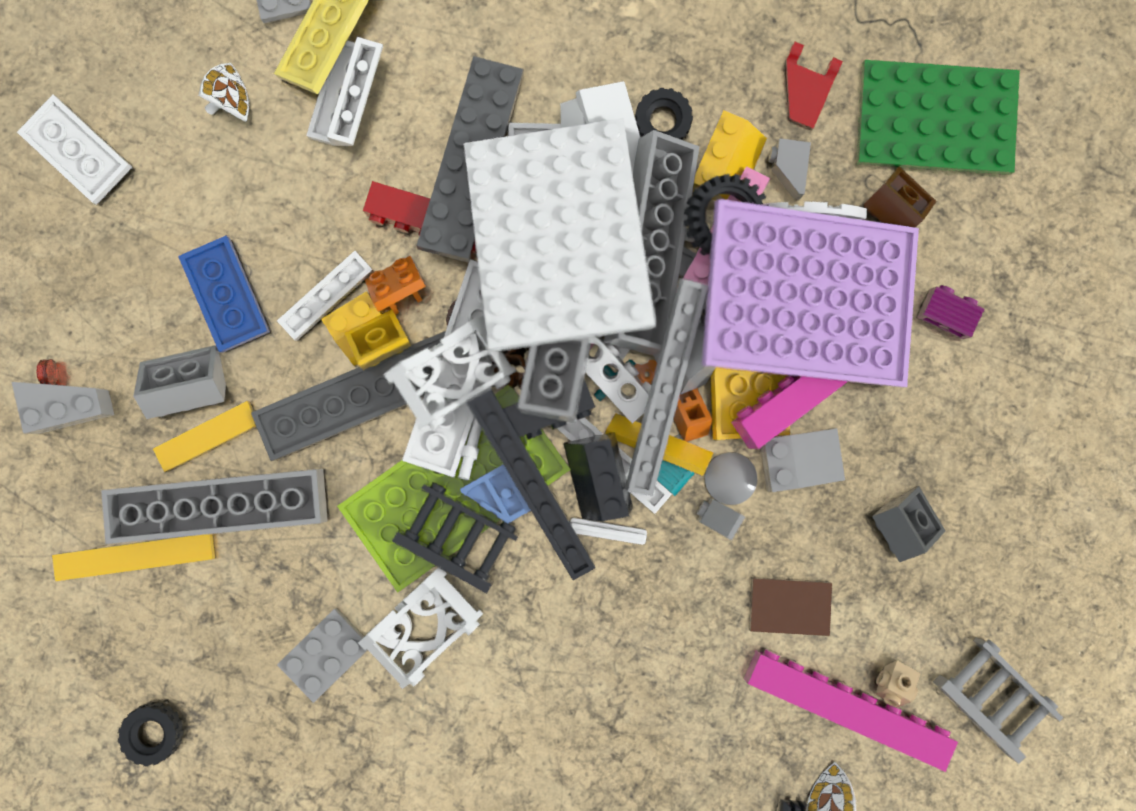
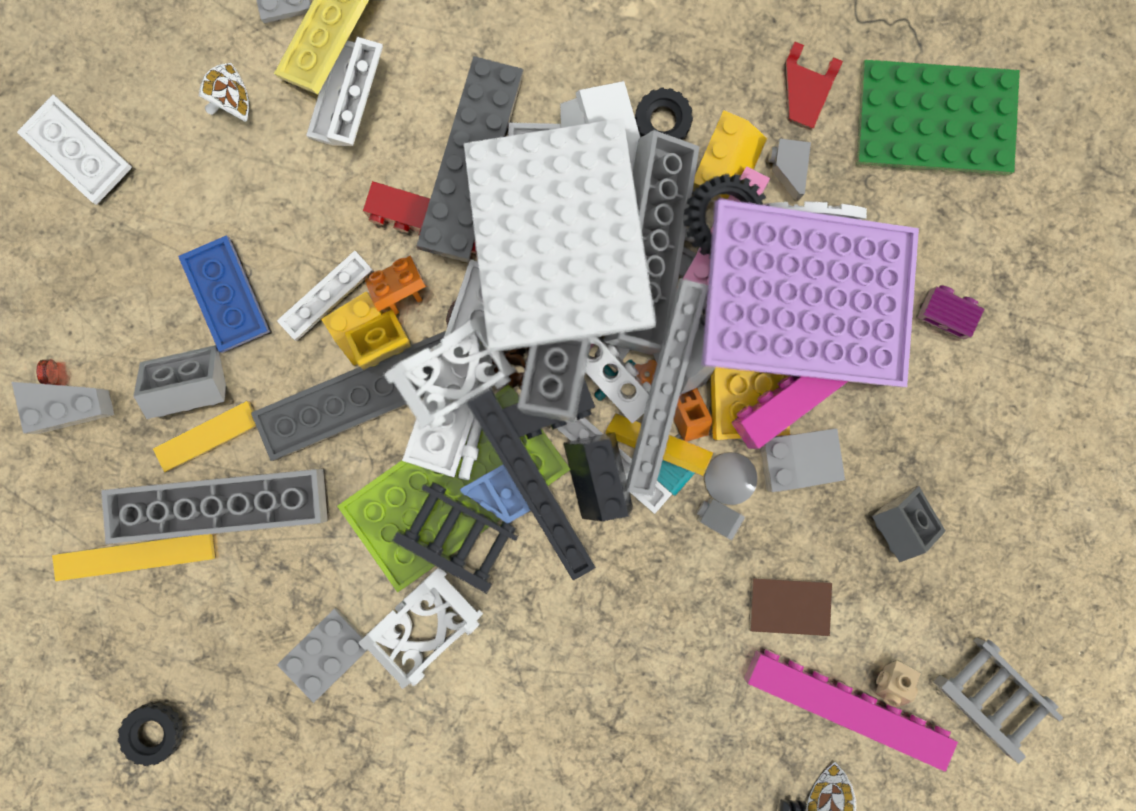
(609, 531): white axle -> none
(900, 201): reddish brown slope -> none

